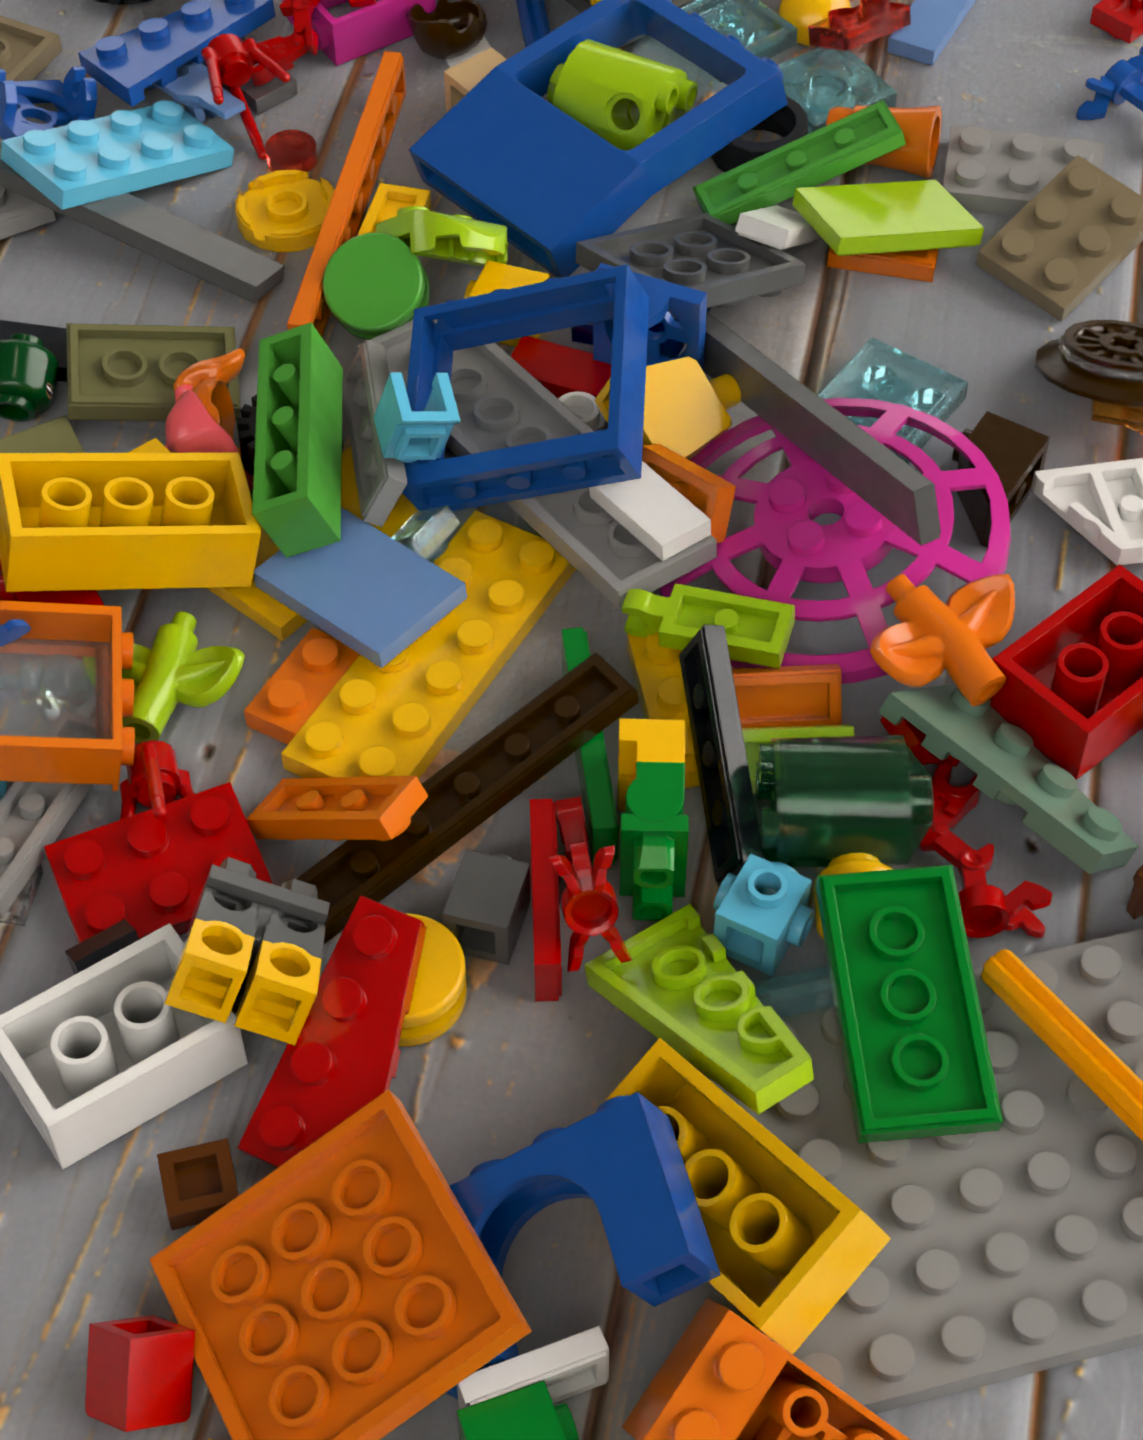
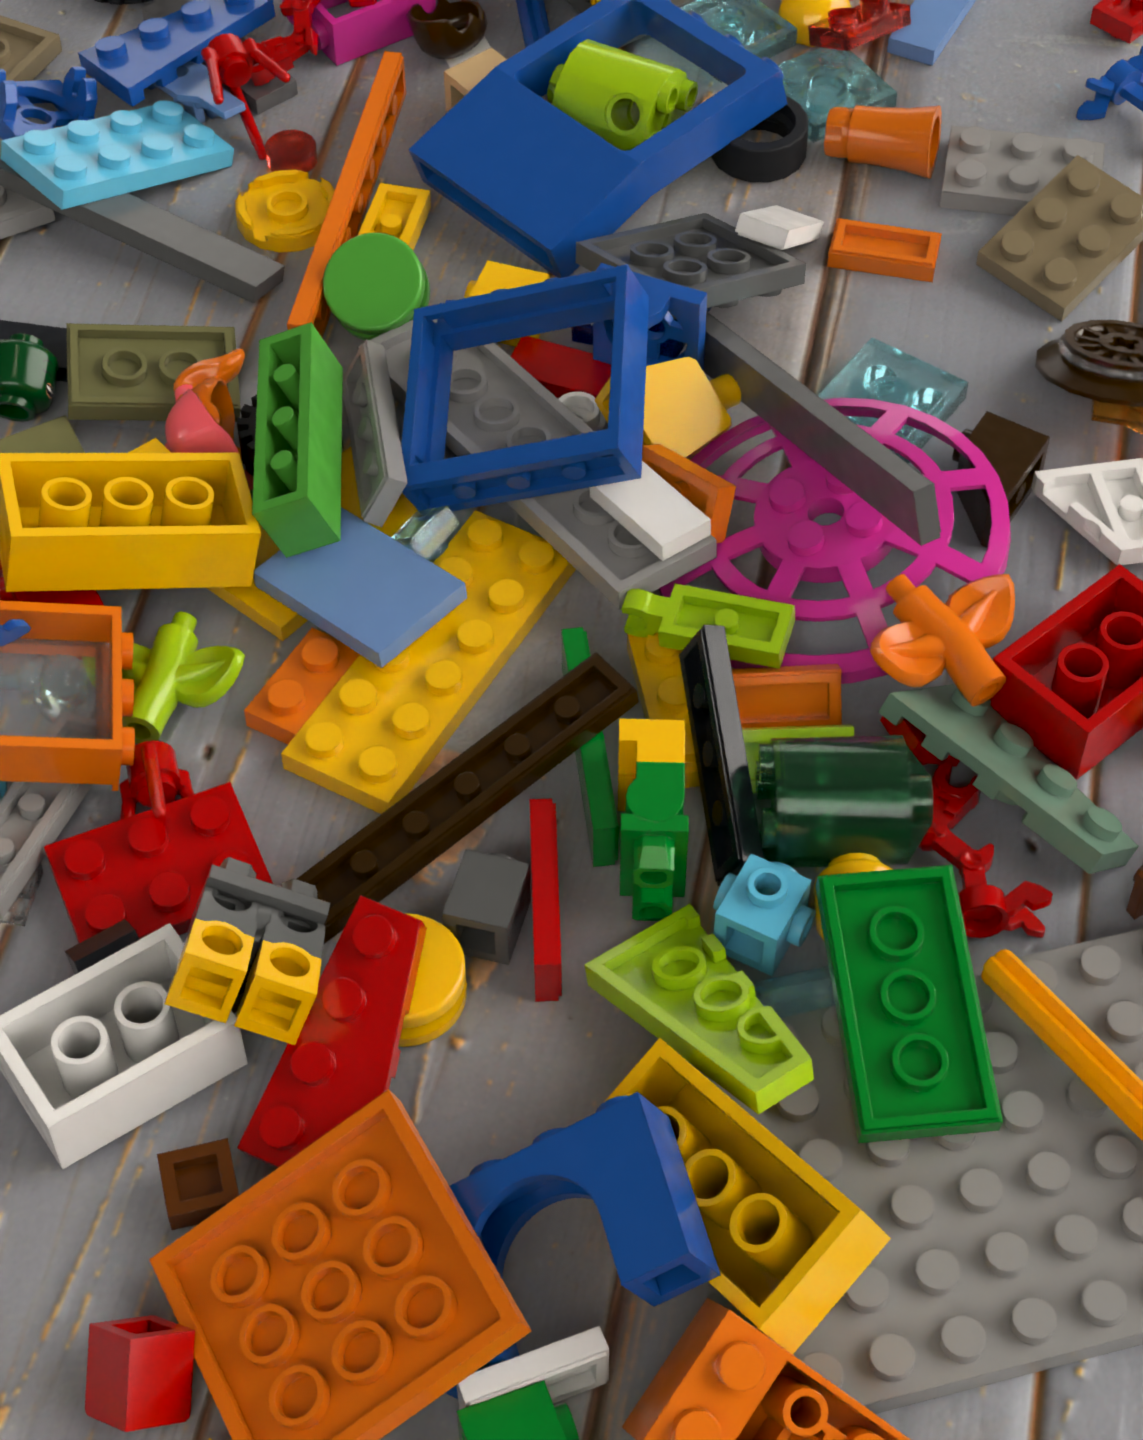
(338, 808): orange plate -> none
(415, 434): medium azure window -> none
(448, 236): lime slope -> none
(588, 898): red piece -> none
(801, 164): bright green tile -> none
(887, 217): lime tile -> none

